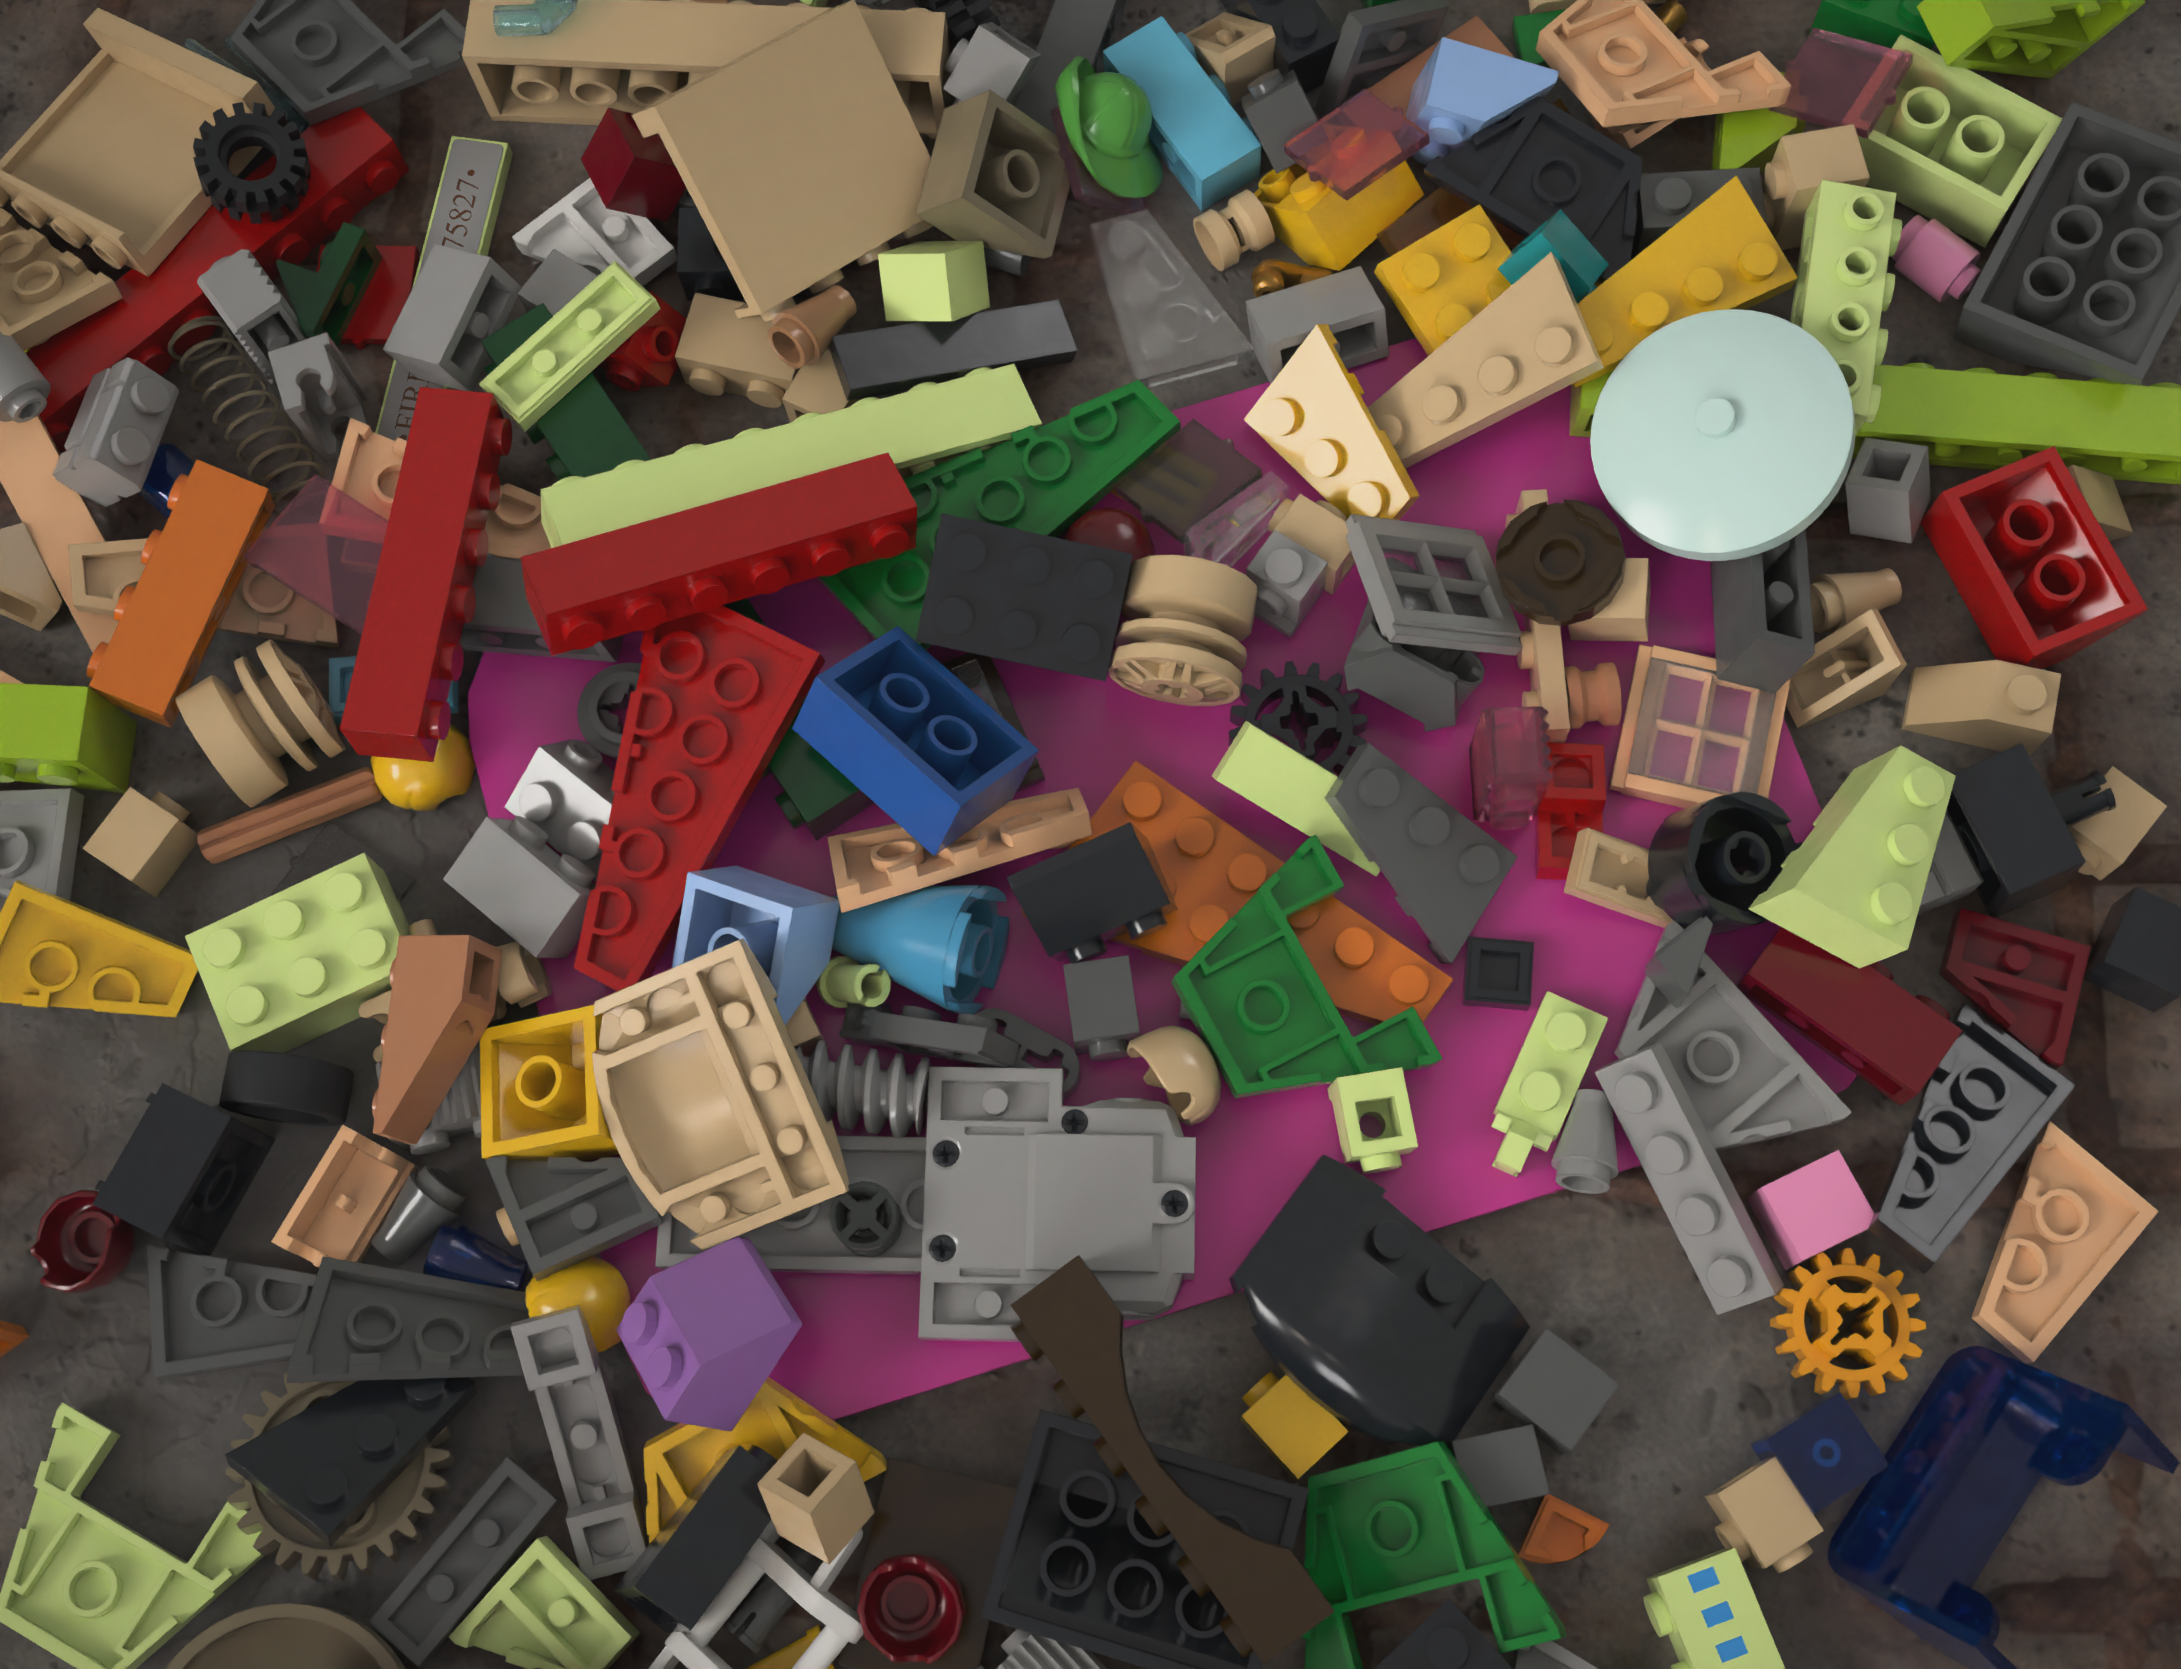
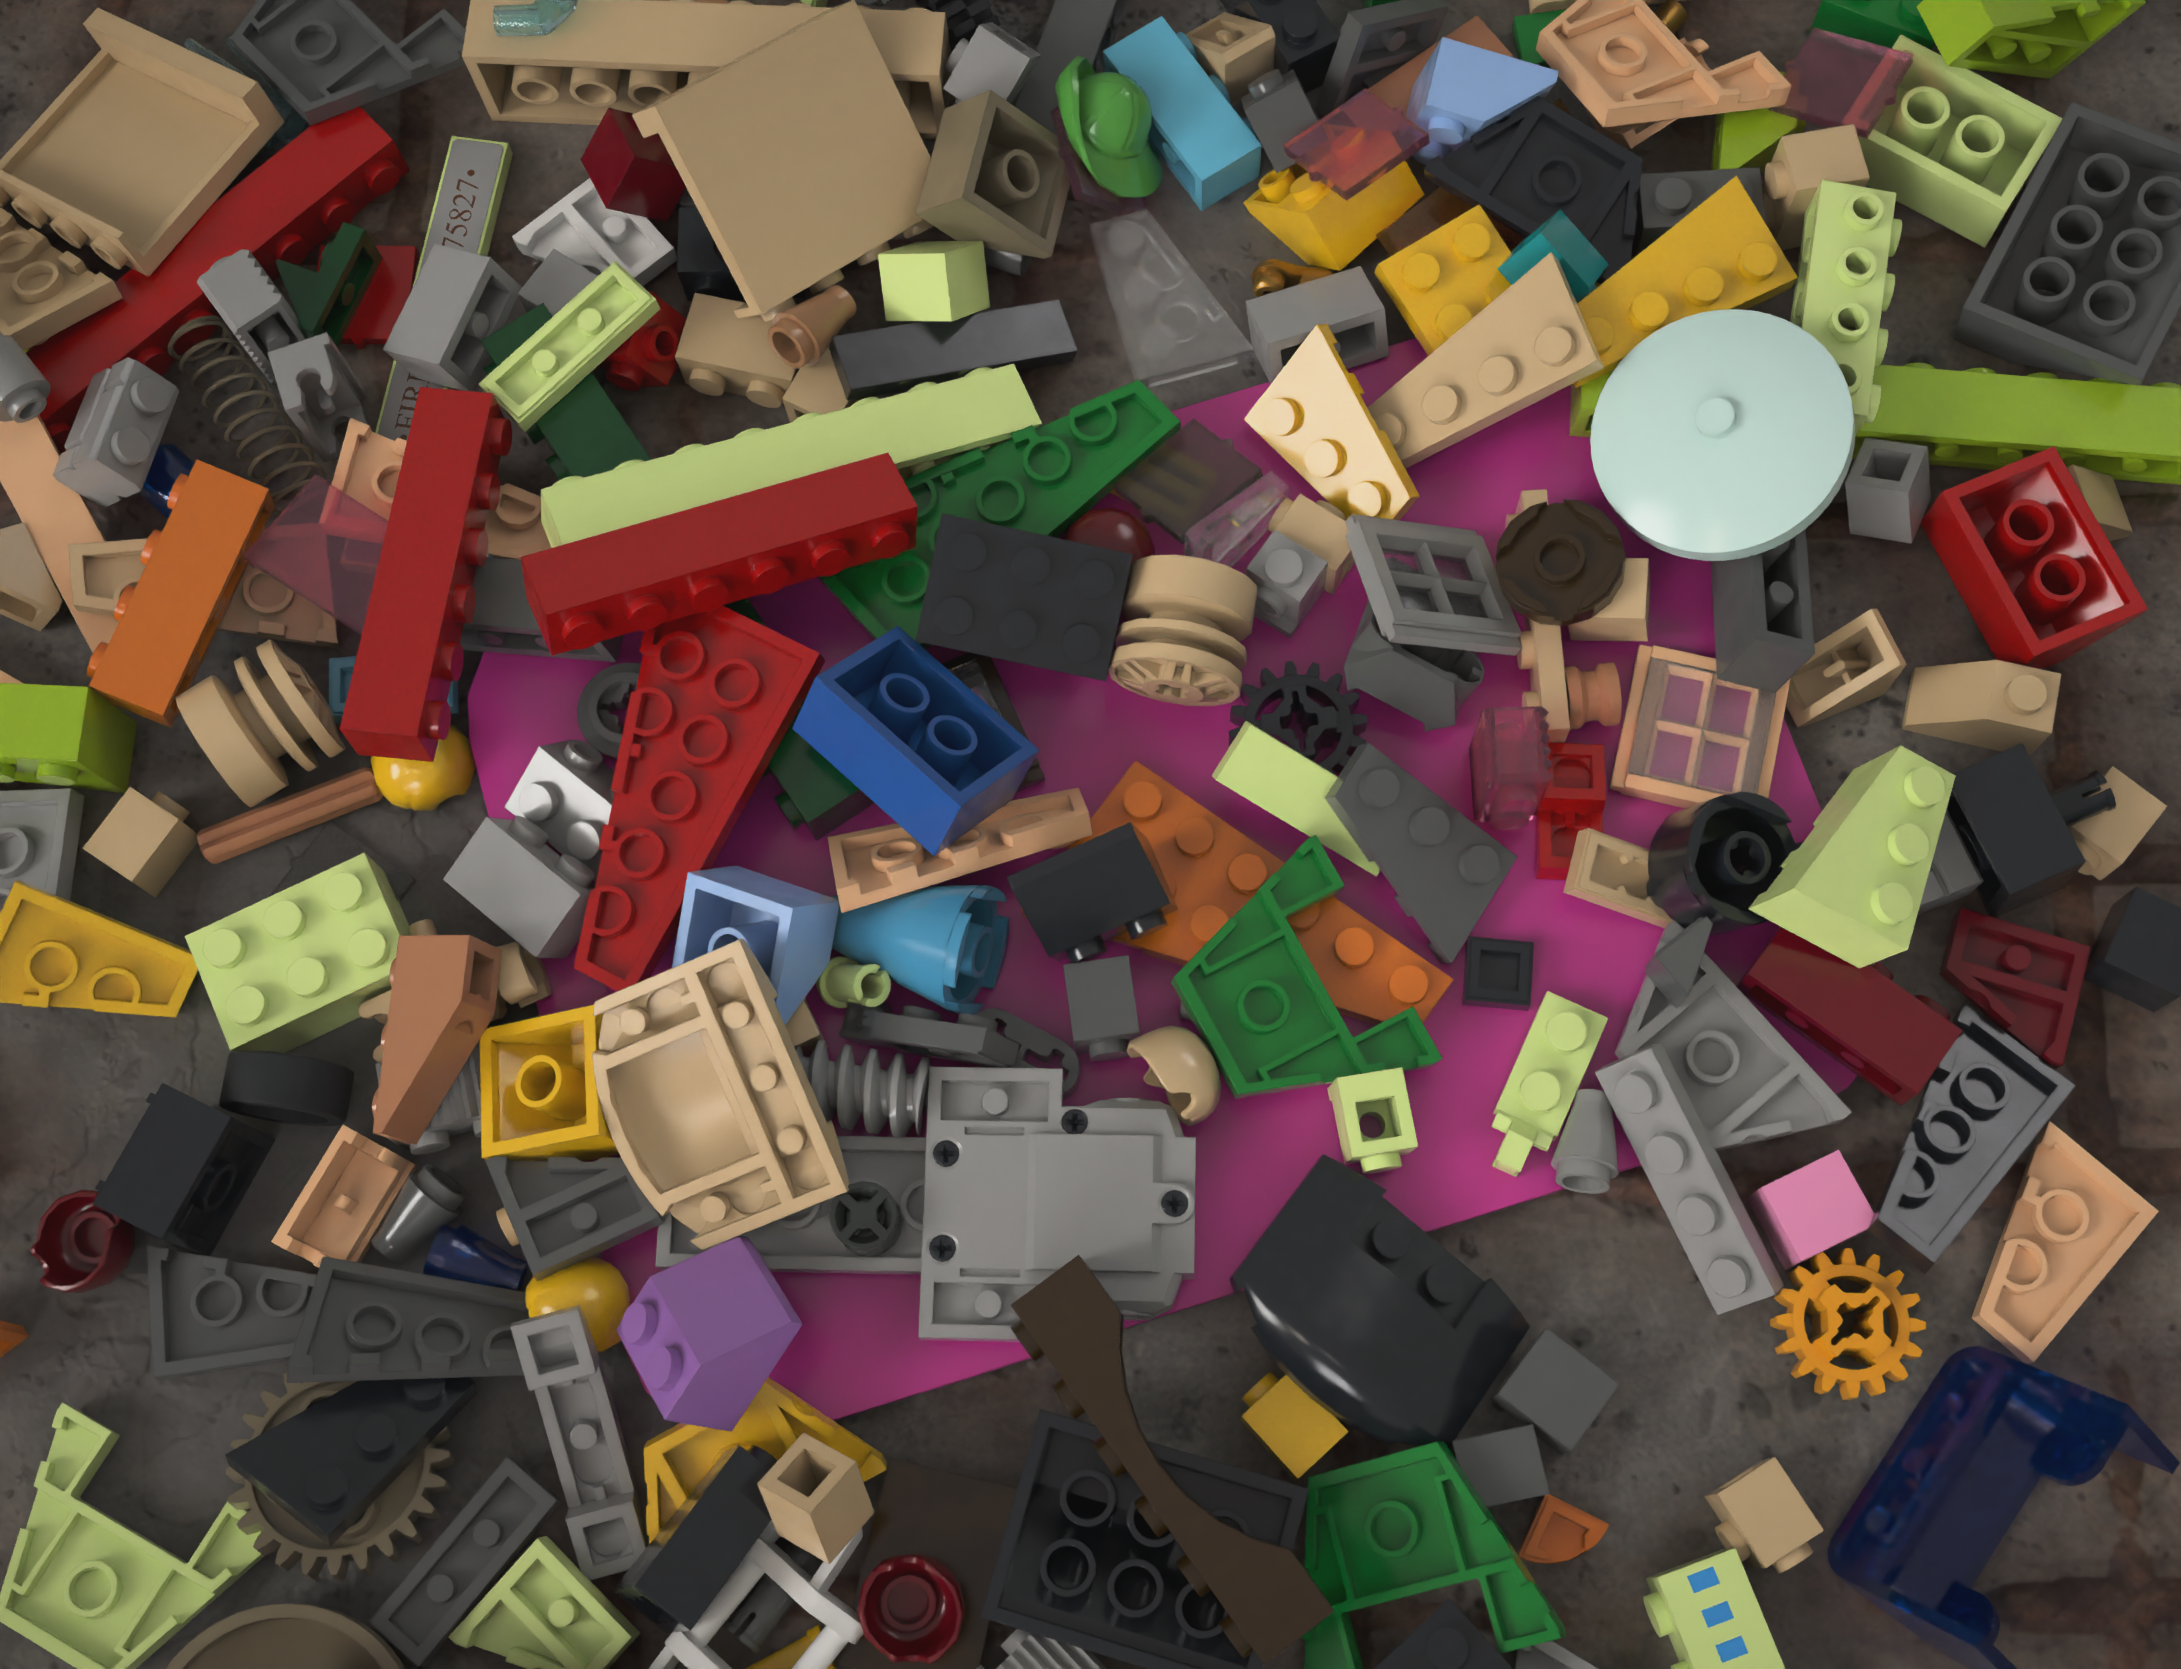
(247, 130): black tyre -> none
(1234, 230): tan wheel -> none
(1823, 1451): clear blue piece -> none
(1845, 596): tan cone -> none
(1936, 259): bright pink brick -> none

